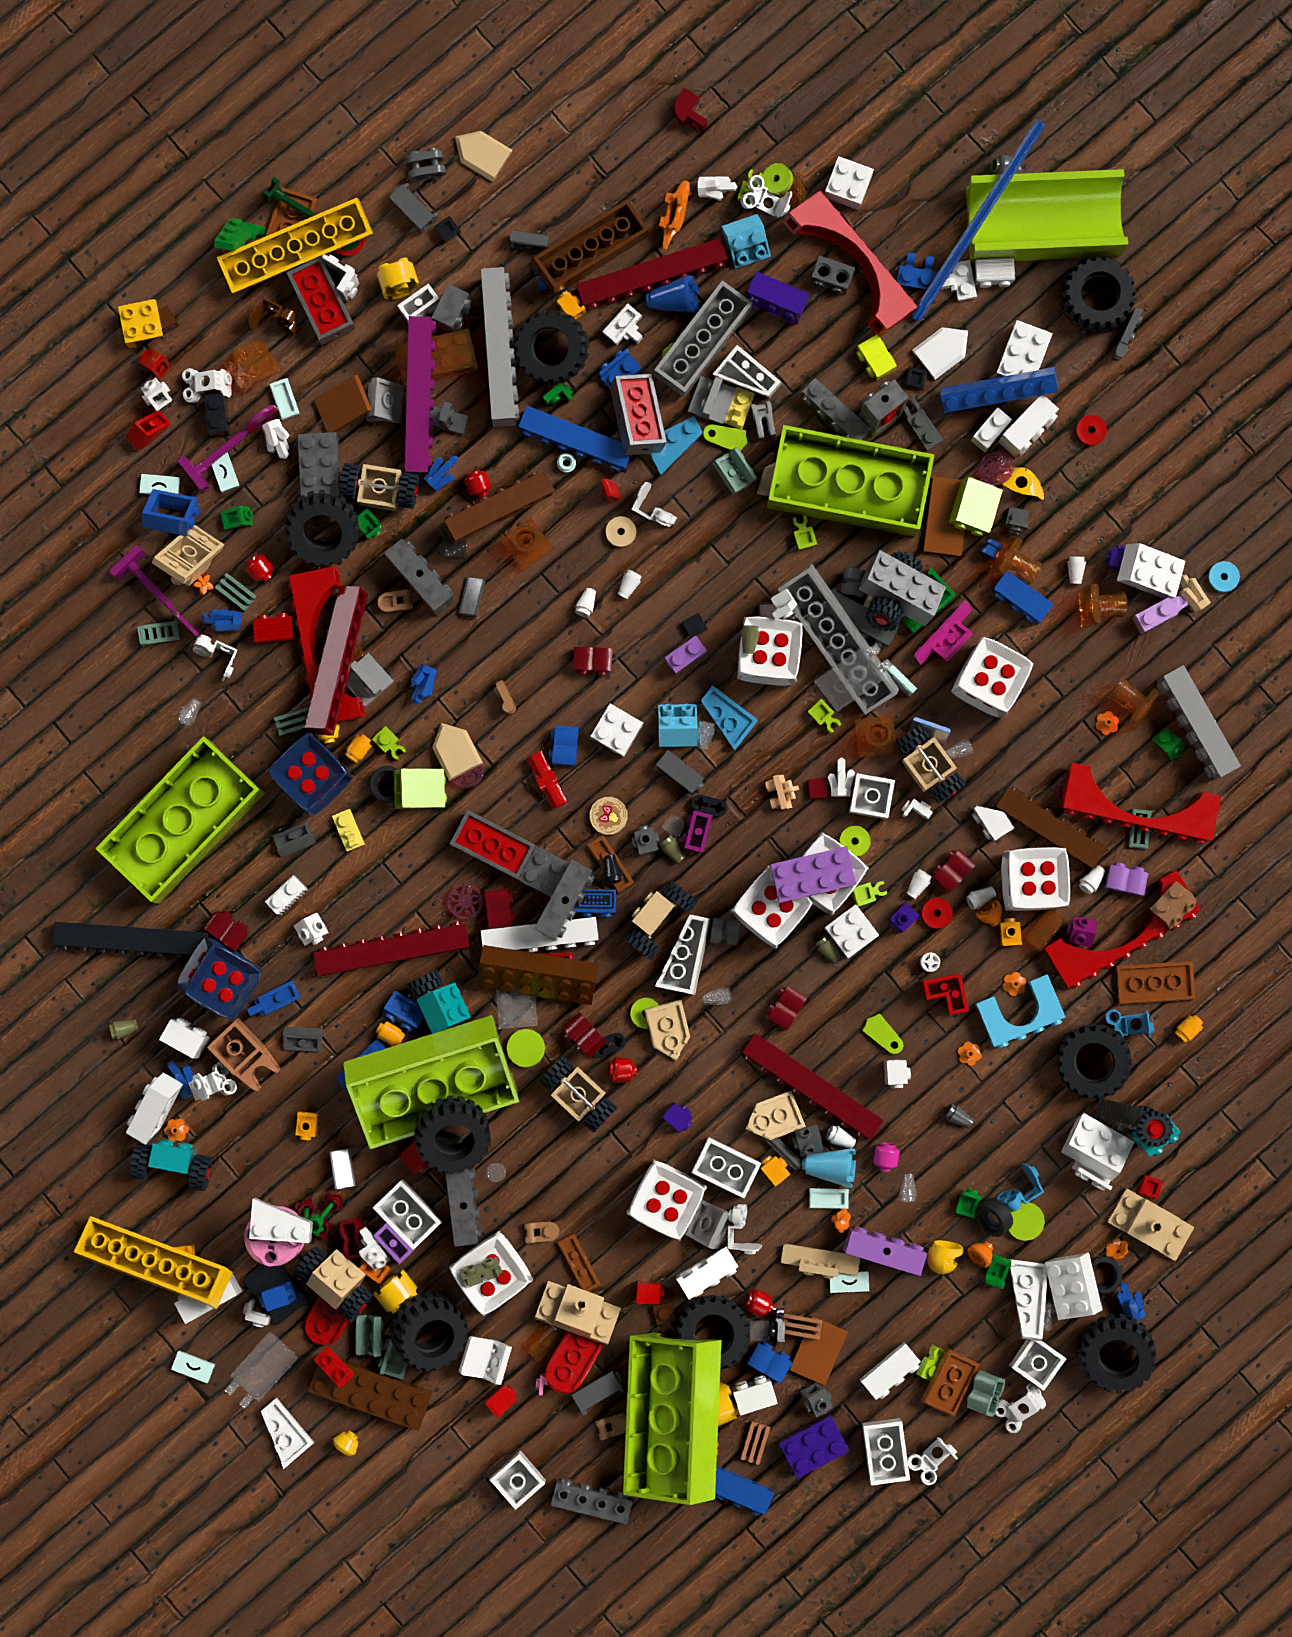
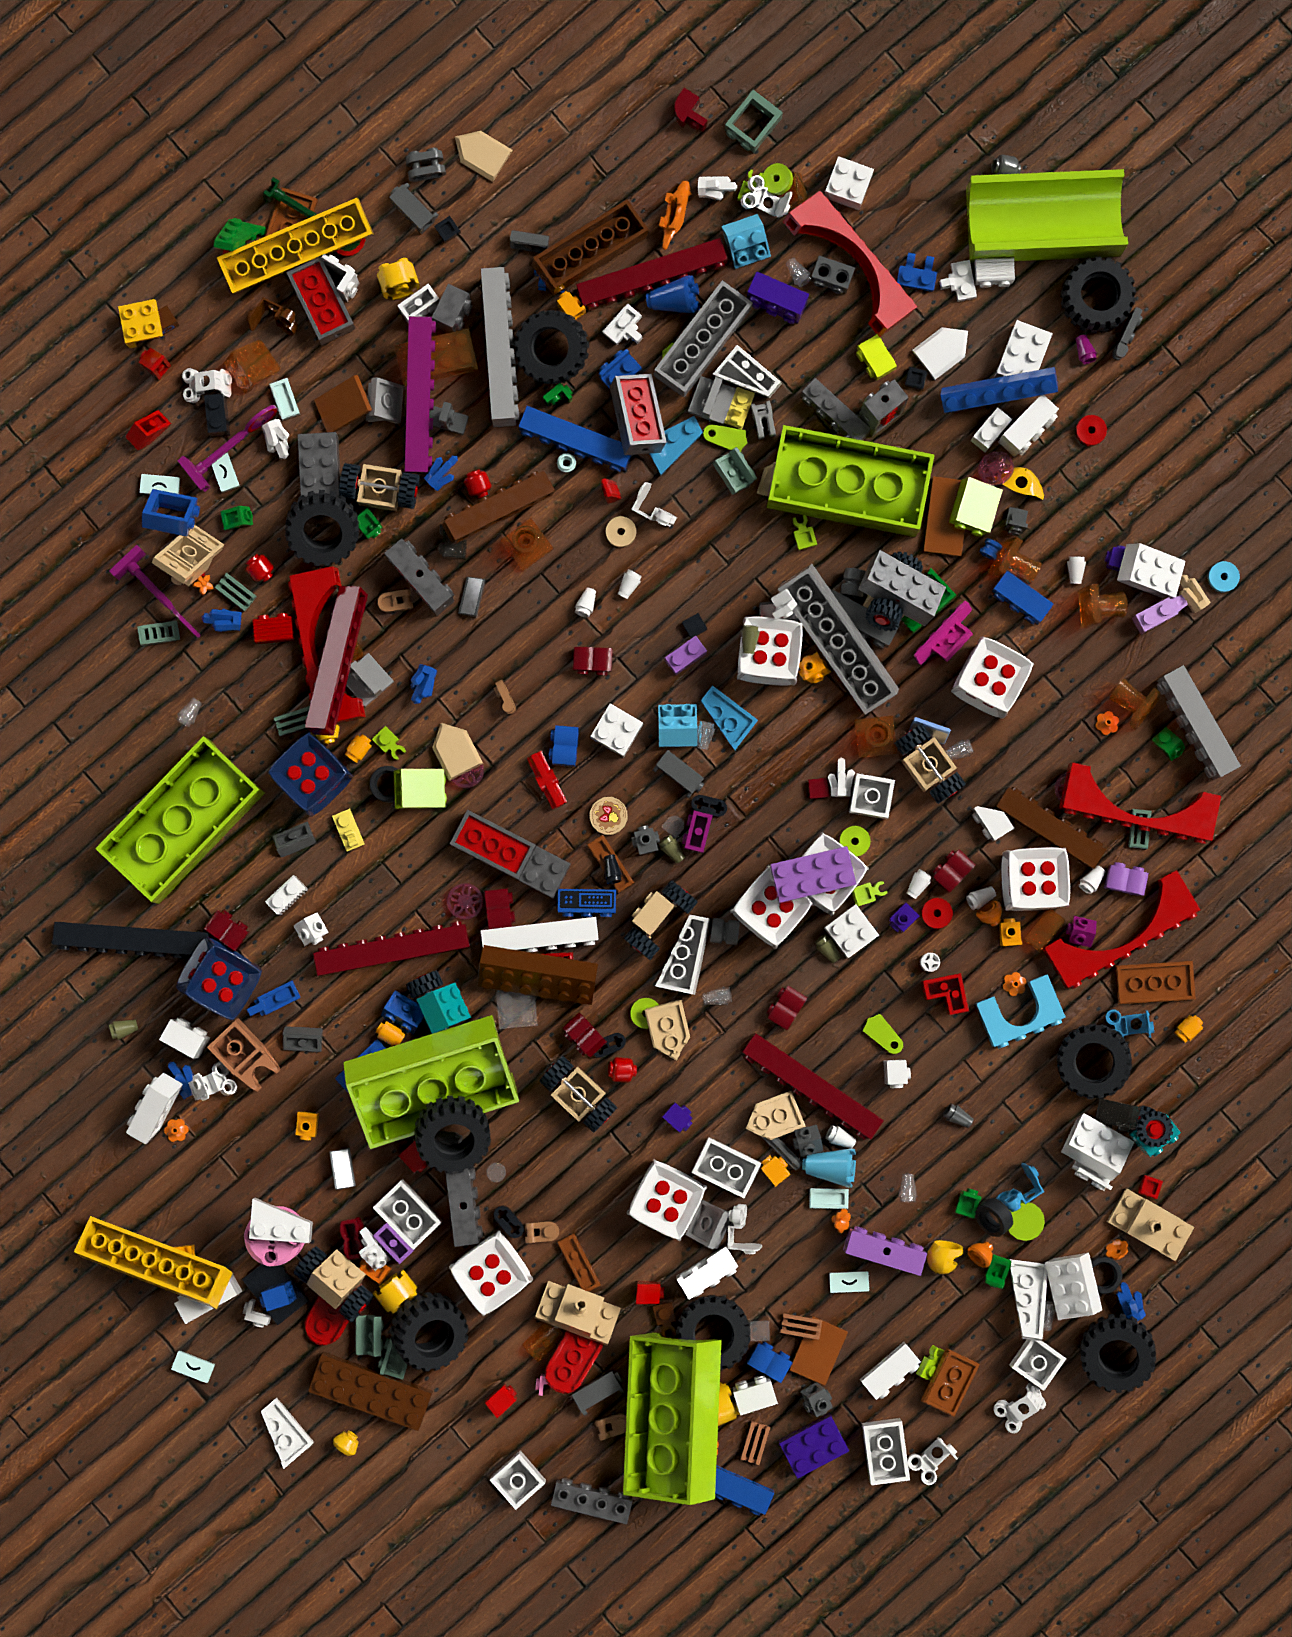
(156, 393): white brick -> none
(172, 1157): brick -> none
(204, 648): white piece -> none
(262, 1368): clear tile -> none
(320, 1226): dark red plant -> none
(334, 1367): red hinge -> none
(472, 1273): olive hinge -> none
(485, 1359): white bracket -> none
(512, 1218): none -> black beam
(526, 1048): lime tile -> none
(571, 887): flat silver brick -> none
(757, 1303): red head -> none
(766, 108): none -> sand green window
(777, 1327): black plate -> none
(784, 790): light nougat hips -> none
(798, 273): none -> clear cone
(813, 668): none -> light orange brick
(820, 1261): tan bracket -> none
(822, 714): lime plate -> none
(852, 677): clear tile -> none
(886, 1156): dark pink head -> none
(901, 681): light aqua tile -> none
(921, 808): white bracket -> none
(922, 426): dark grey hinge -> none
(964, 1053): orange plant -> none
(978, 220): blue axle -> none
(985, 1393): sand green brick -> none
(1085, 350): none -> magenta cone
(1174, 905): medium nougat bracket -> none

